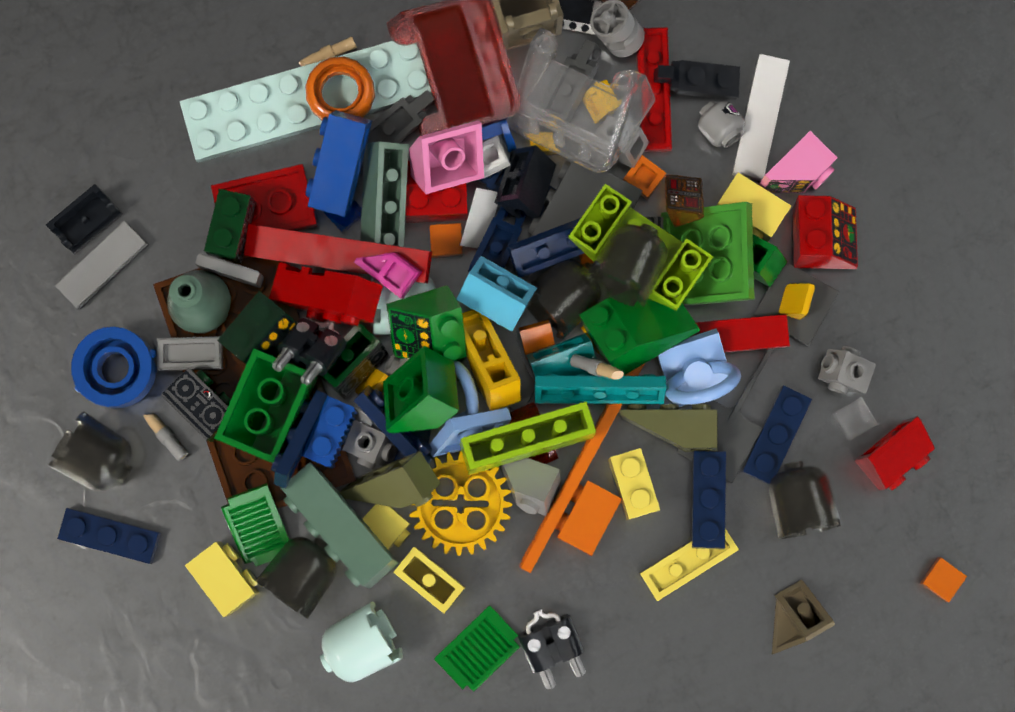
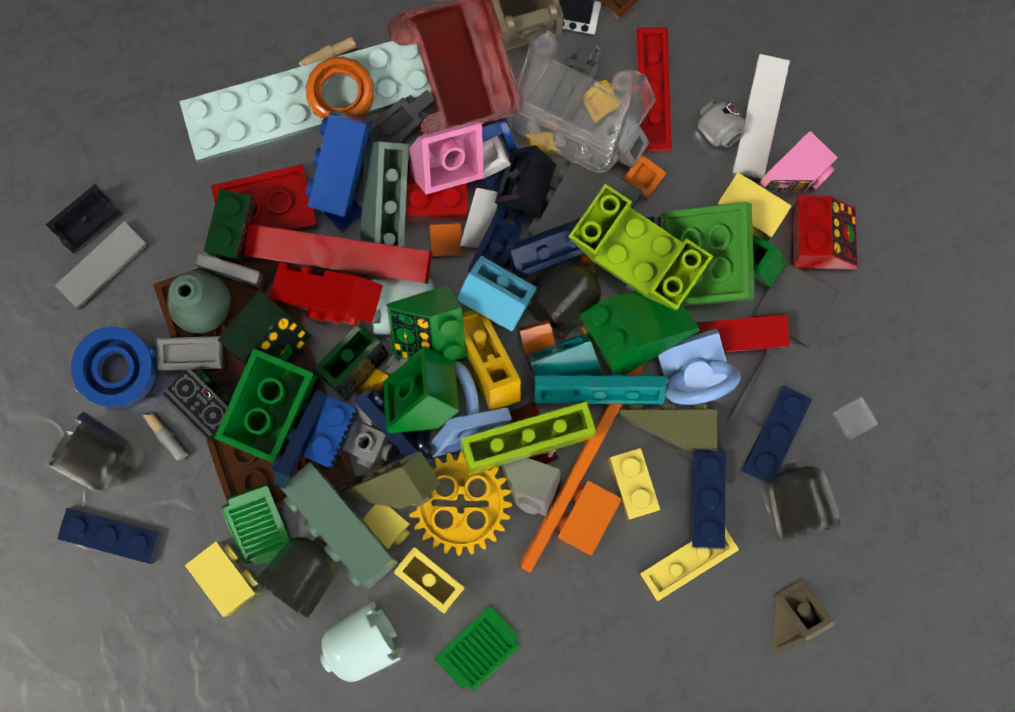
(311, 346): black piece -> none
(391, 271): dark pink tile -> none
(551, 644): black piece -> none
(596, 367): piece -> none
(617, 28): light grey wheel -> none
(630, 263): clear smoke cylinder -> none
(684, 199): slope -> none
(700, 79): black hinge -> none
(797, 300): yellow slope -> none
(846, 371): light grey brick -> none
(896, 454): red slope -> none
(943, 579): orange tile -> none

